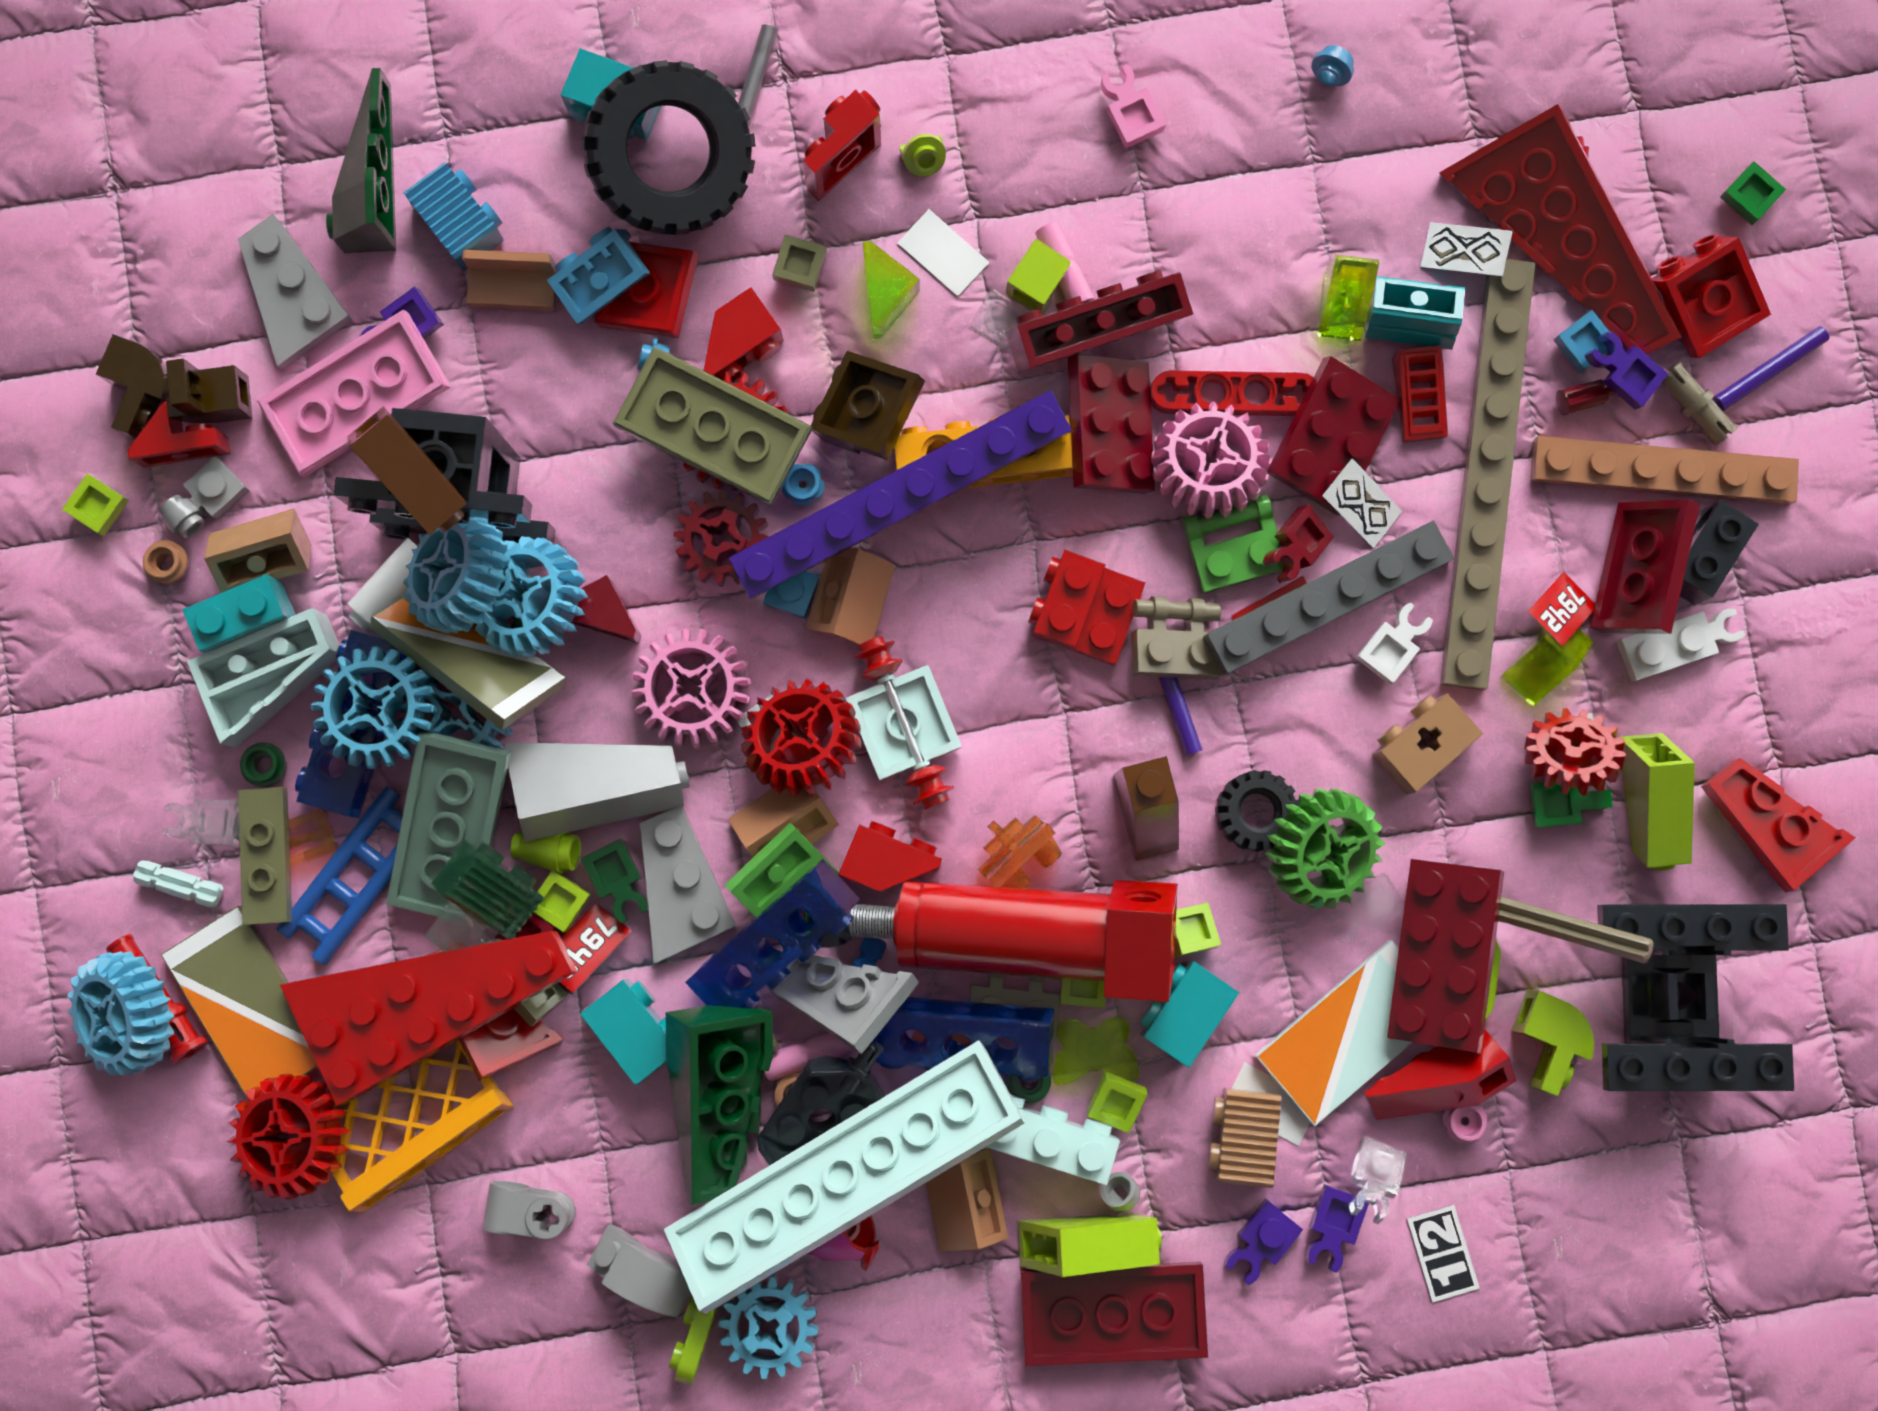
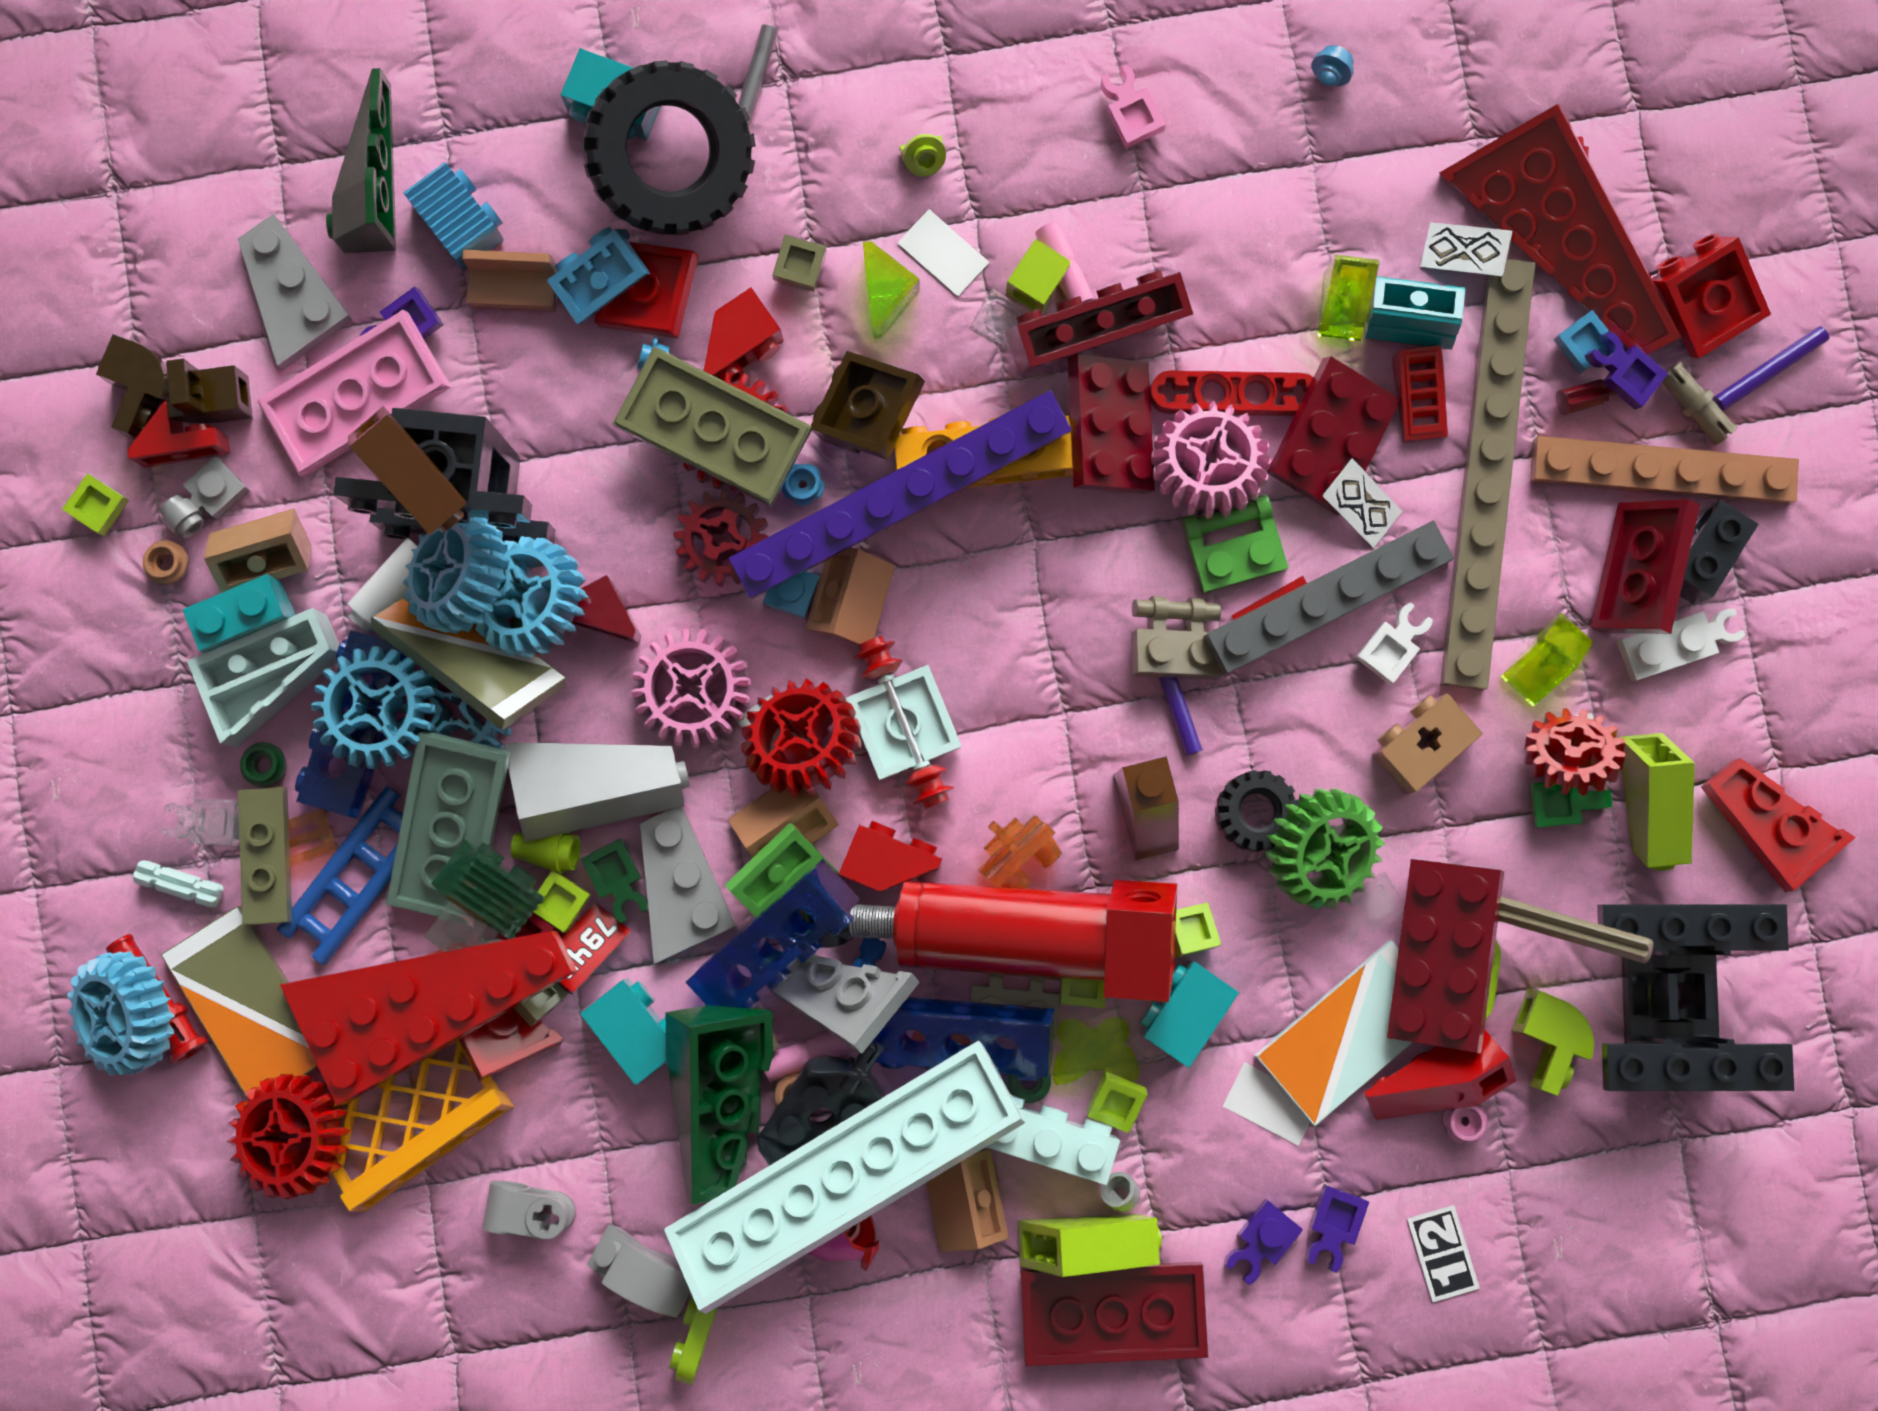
(754, 1339): medium azure gear -> none
(851, 136): red plate -> none
(1086, 607): red plate -> none
(1245, 1137): medium nougat brick -> none
(1302, 542): dark red plate -> none
(1379, 1173): clear plate -> none
(1562, 608): sticker -> none
(1752, 193): green plate -> none

